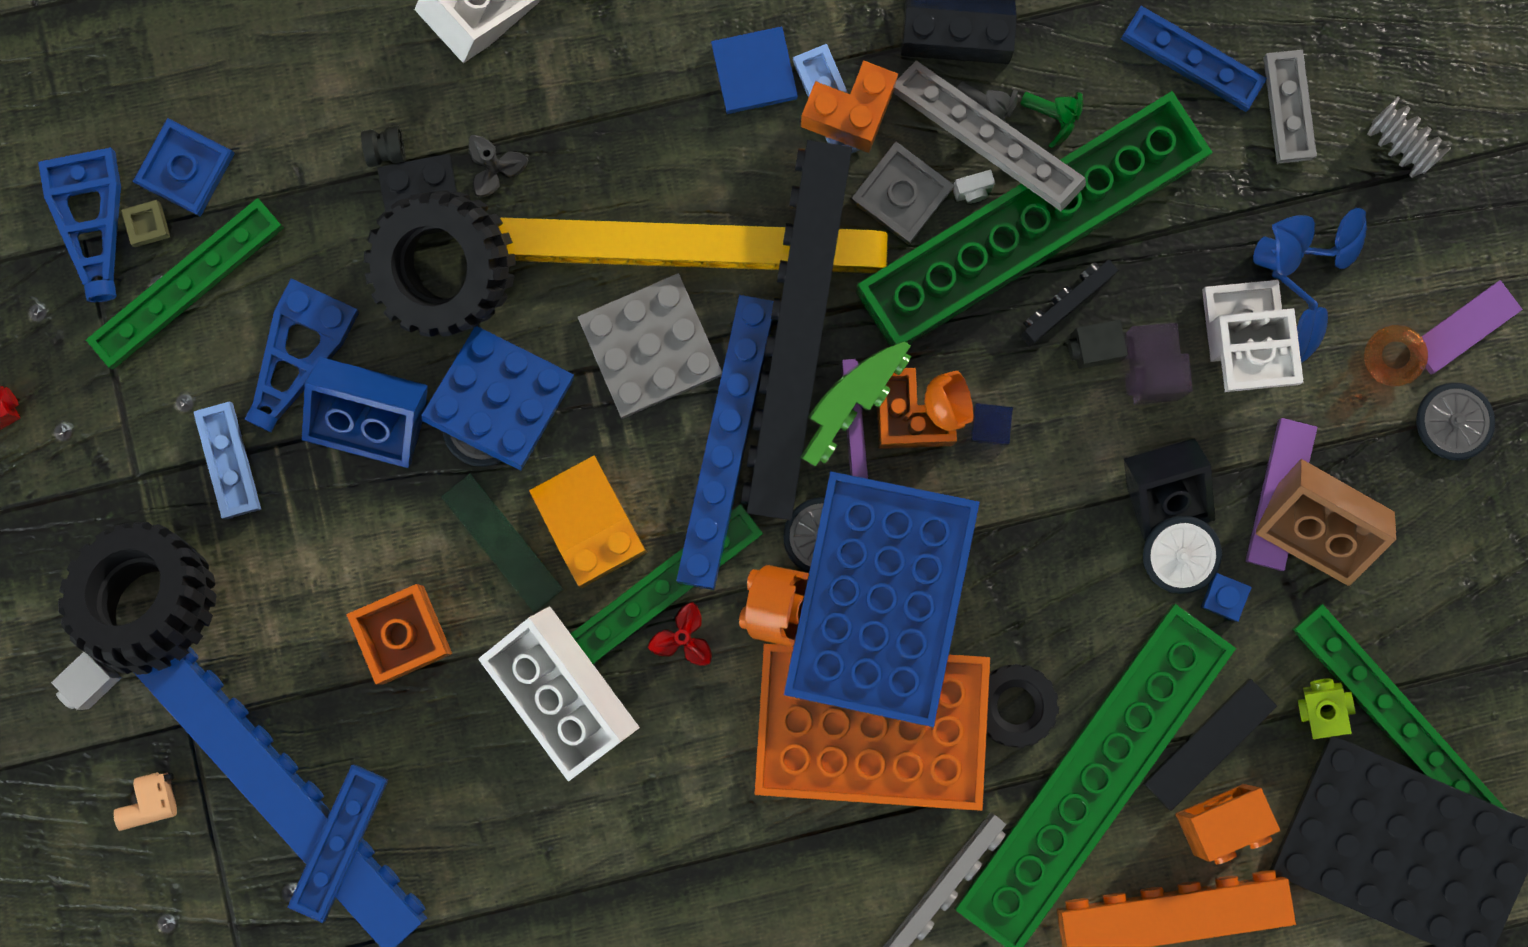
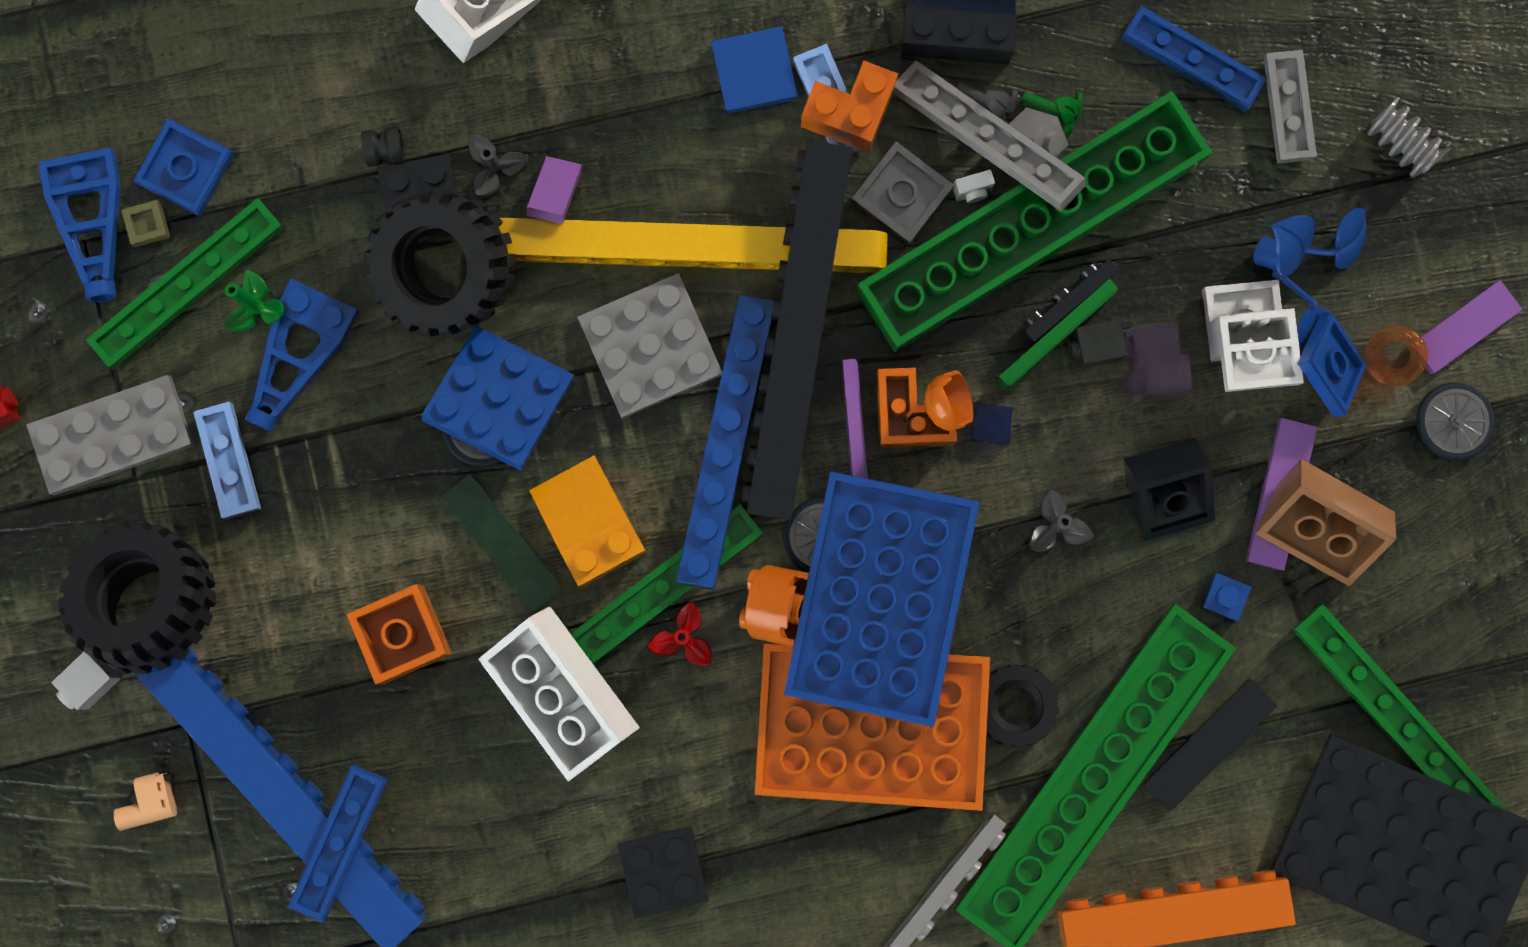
(110, 435): none -> light grey plate
(251, 298): none -> green plant
(363, 412): blue slope -> none
(554, 190): none -> medium lavender tile
(663, 872): none -> black plate
(861, 386): bright green slope -> none
(1041, 129): none -> light grey brick
(1056, 335): none -> green tile
(1072, 530): none -> dark grey plant
(1182, 554): white wheel -> none
(1228, 823): orange brick -> none
(1328, 721): lime brick -> none
(1332, 364): none -> blue tile

